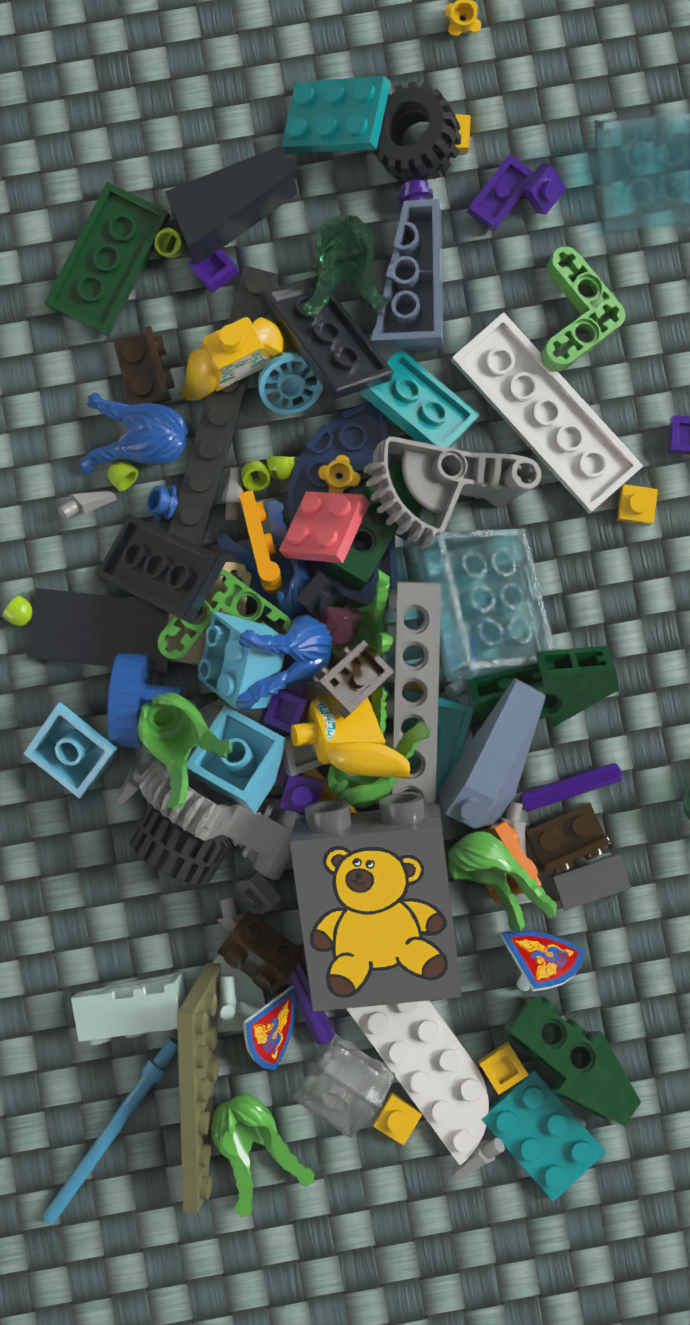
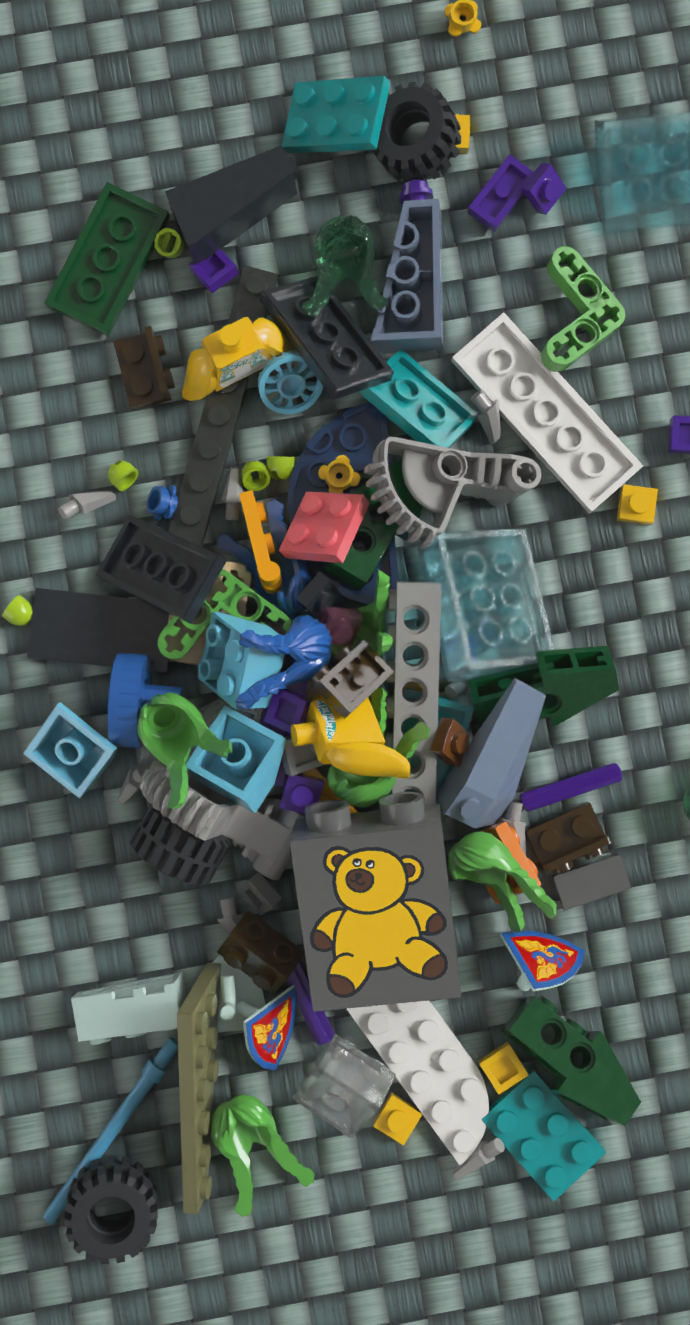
(117, 1237): none -> black tyre
(153, 436): blue hair -> none
(450, 741): none -> reddish brown plate
(488, 415): none -> light grey bar

